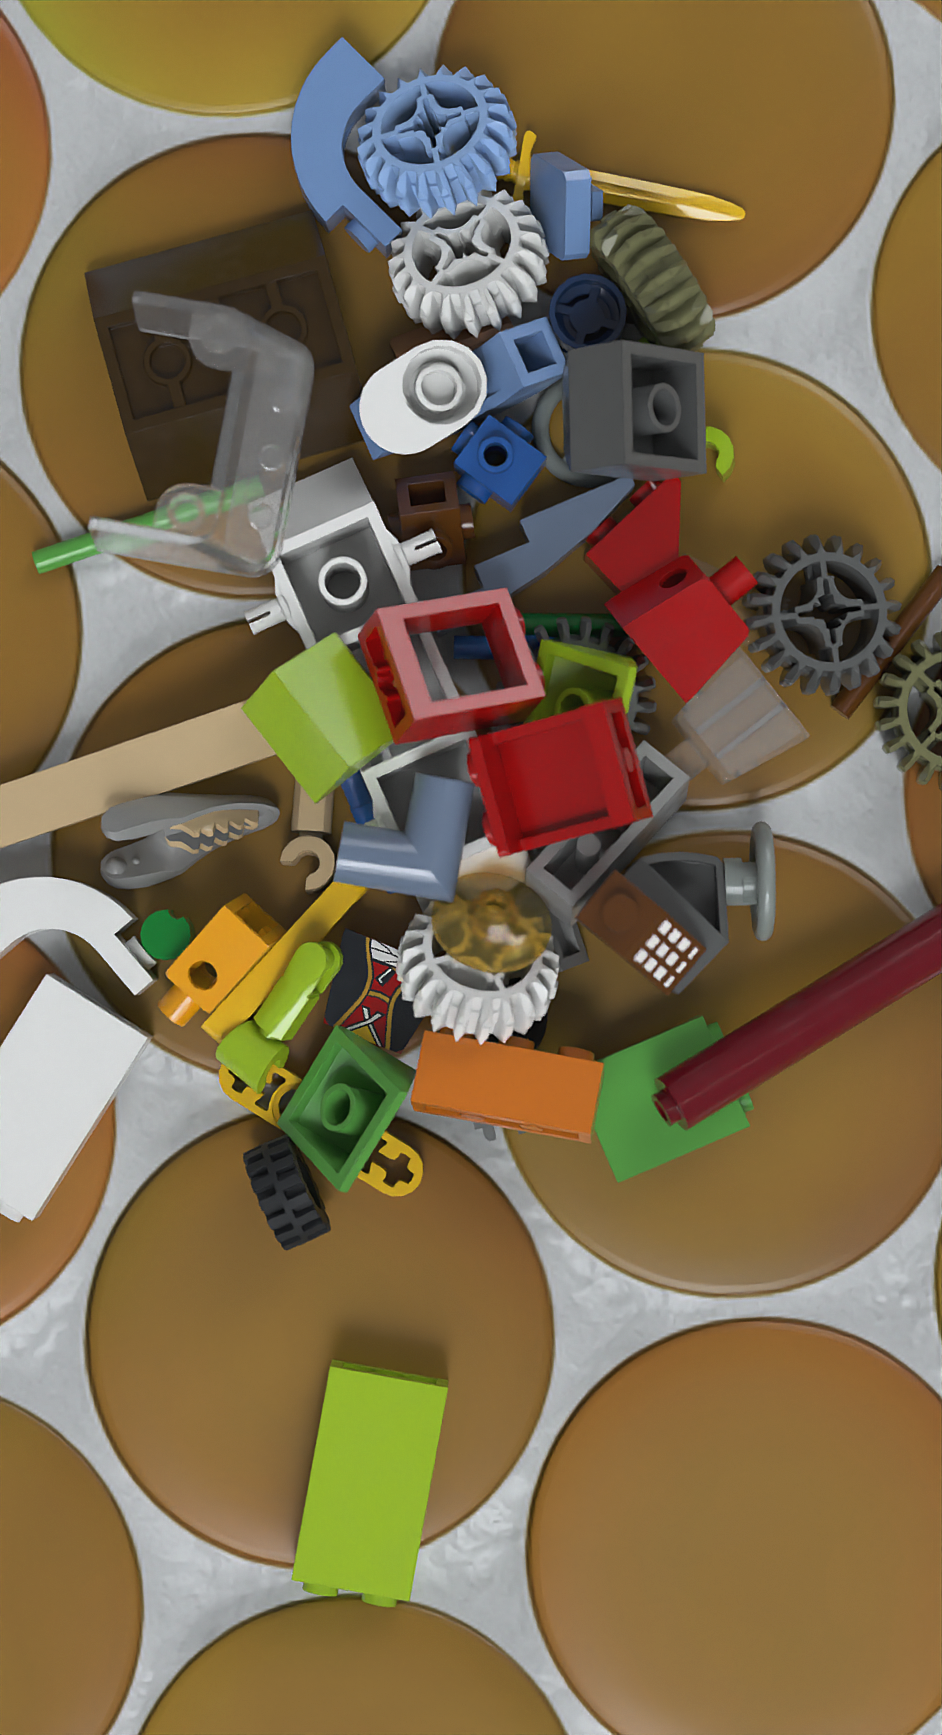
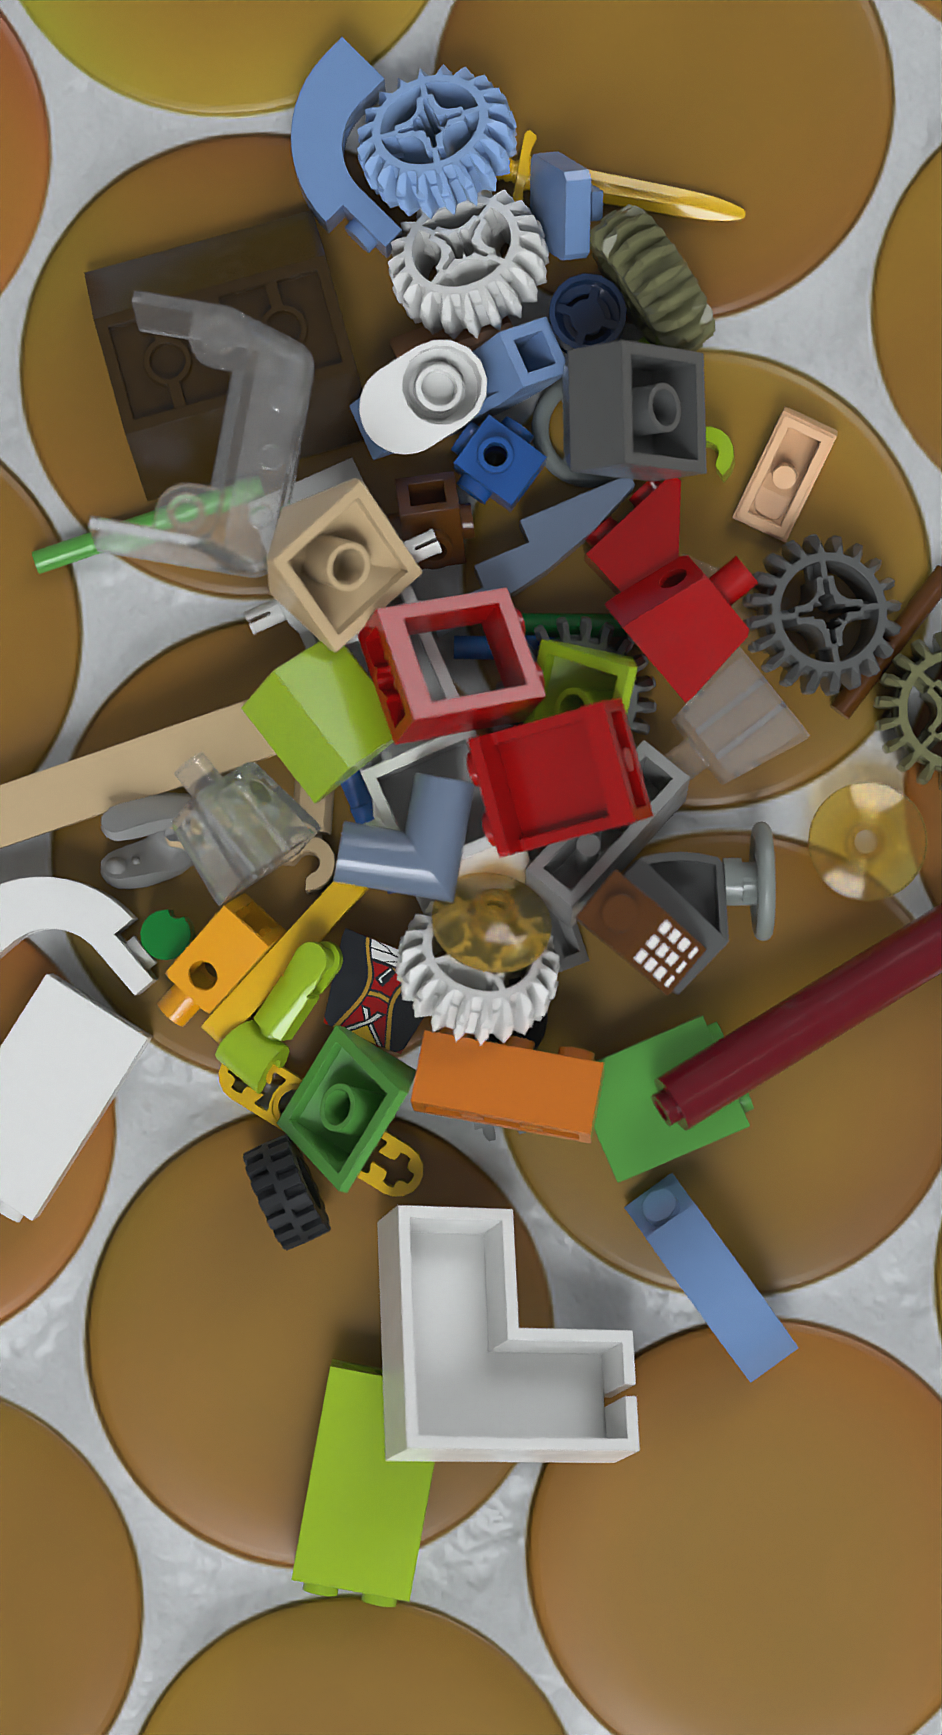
(238, 825): none -> clear torso
(337, 562): none -> tan slope
(463, 1371): none -> white piece
(711, 1277): none -> medium blue arch
(785, 474): none -> light nougat slope
(898, 837): none -> clear yellow dish

